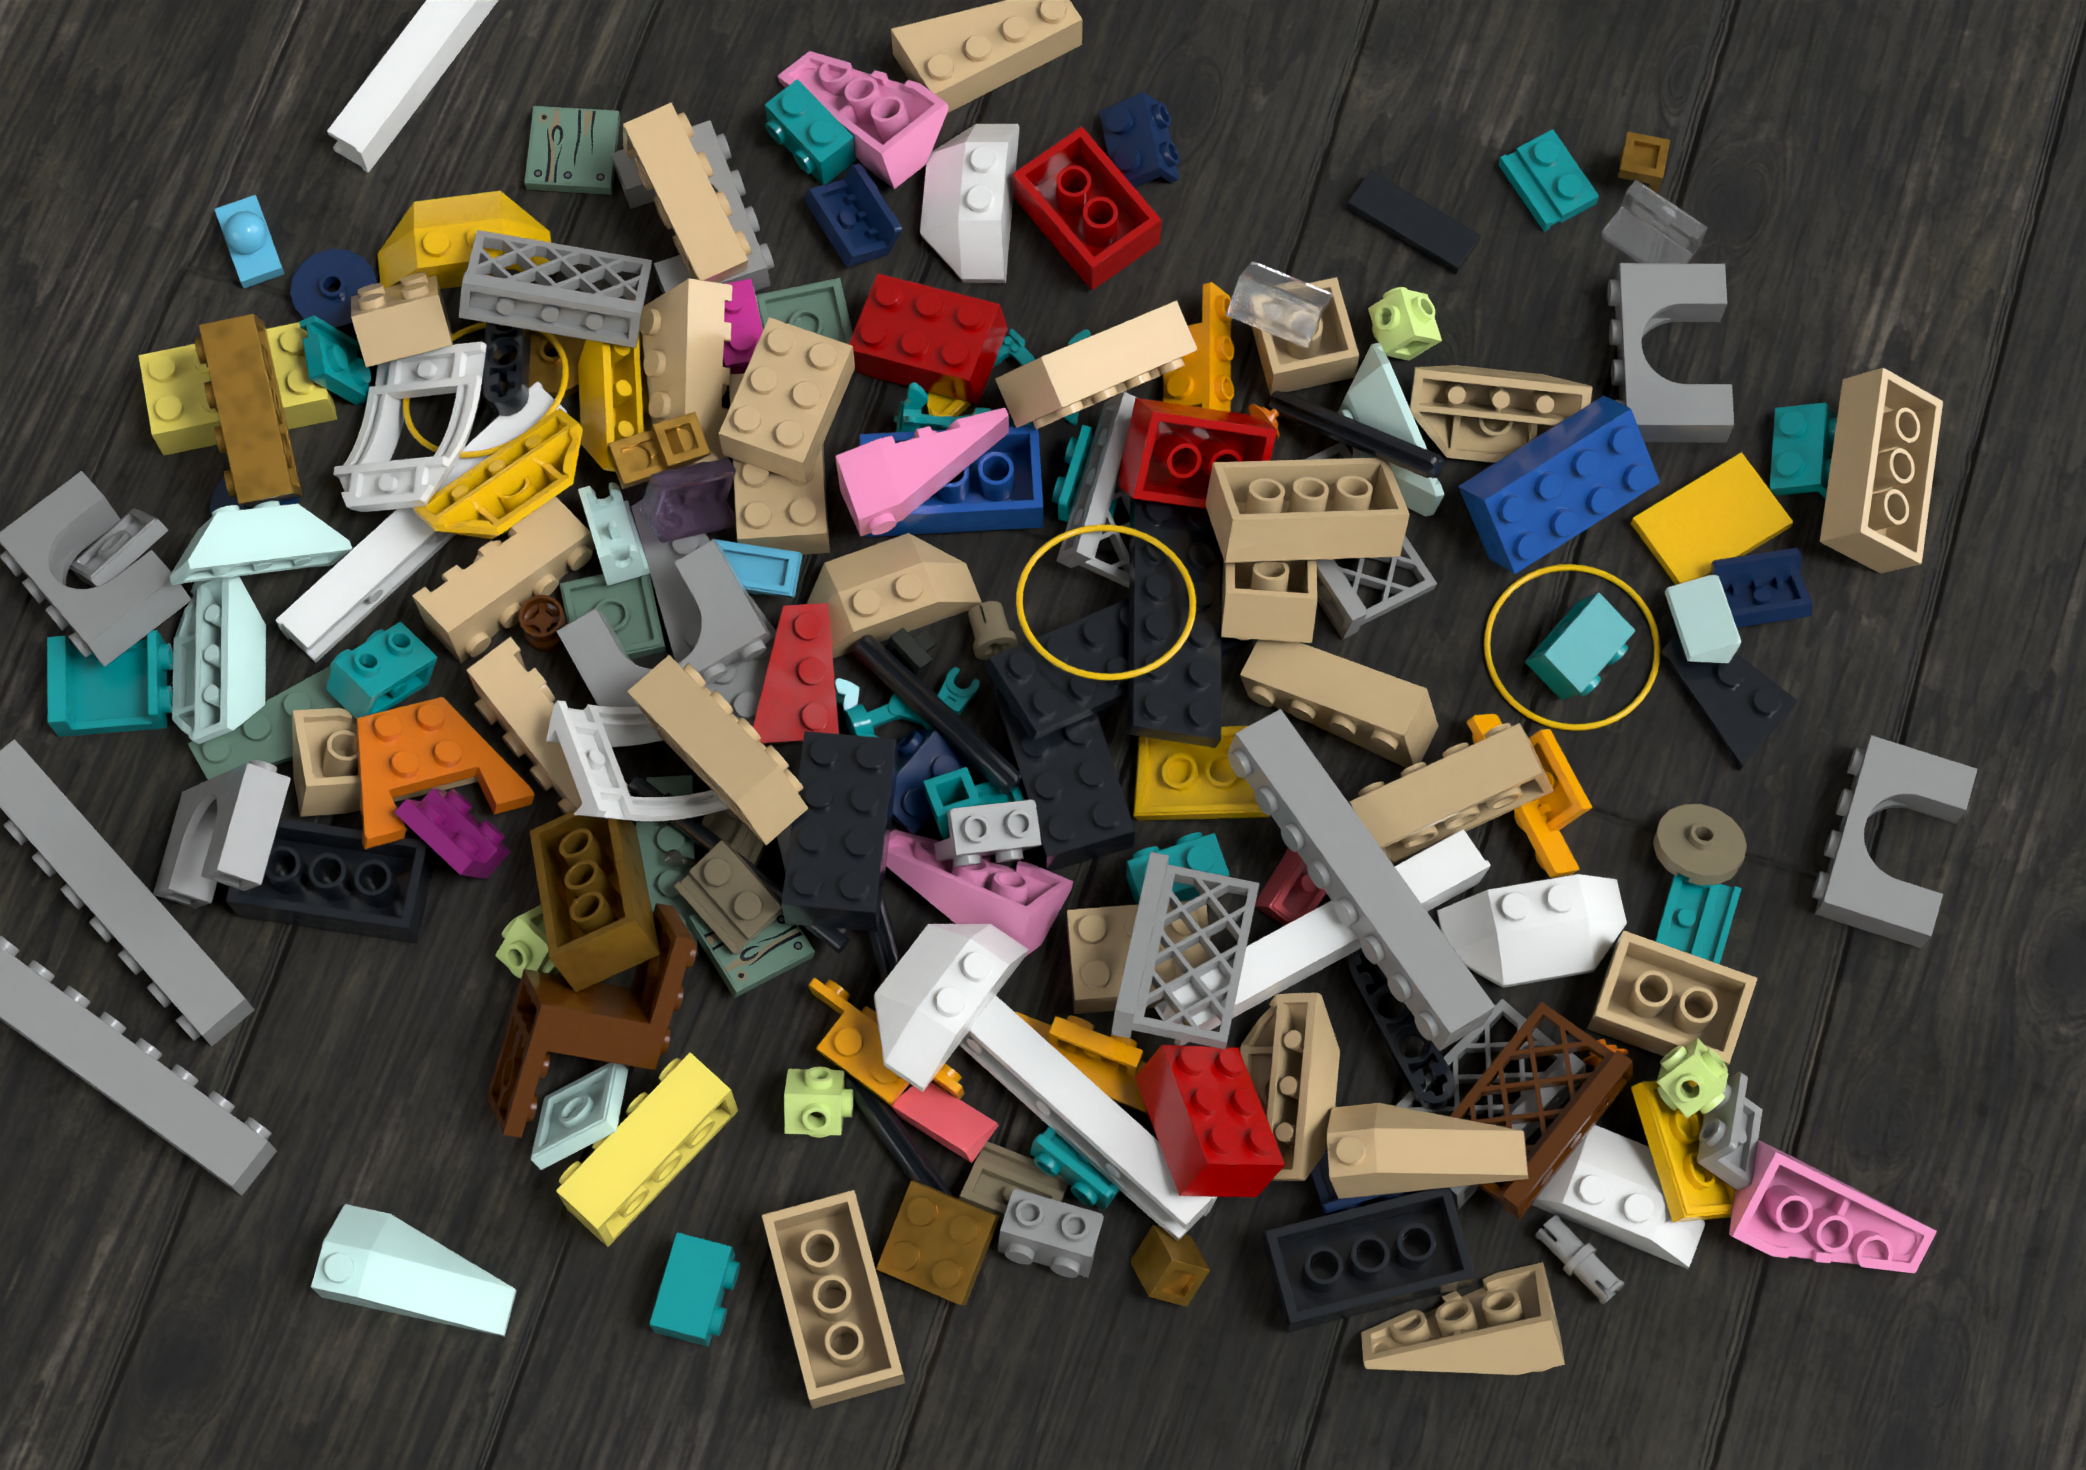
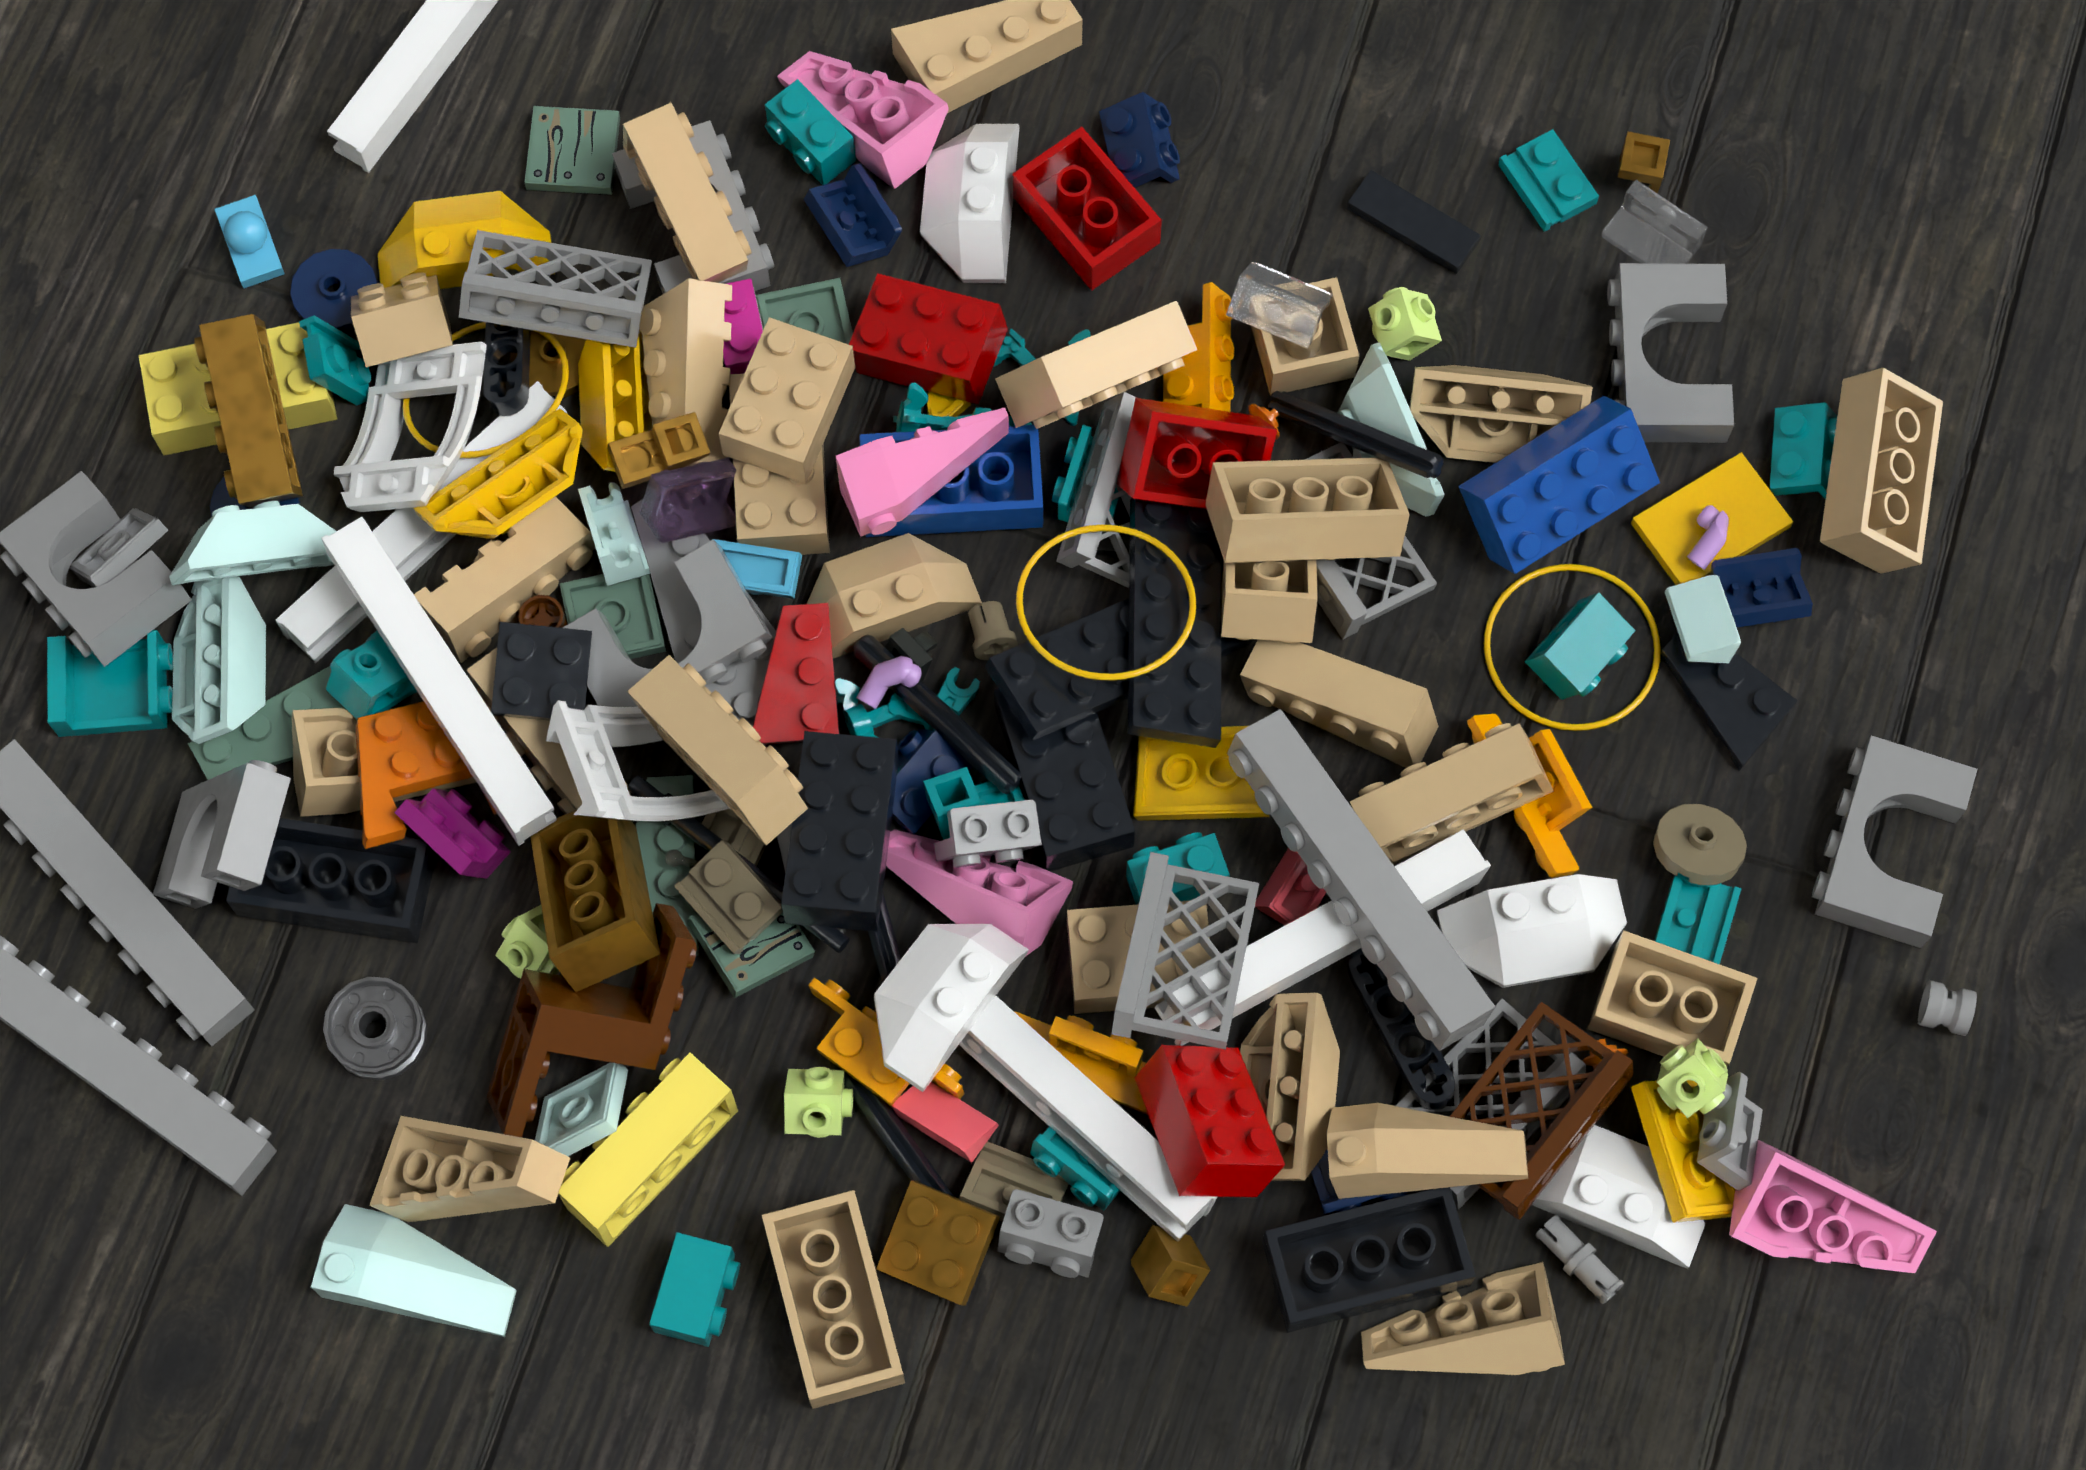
(357, 1007): none -> flat silver wheel
(440, 680): none -> white tile
(461, 1171): none -> tan wedge
(538, 669): none -> black plate
(888, 674): none -> lavender arm
(1713, 539): none -> lavender arm
(1947, 1008): none -> light grey wheel

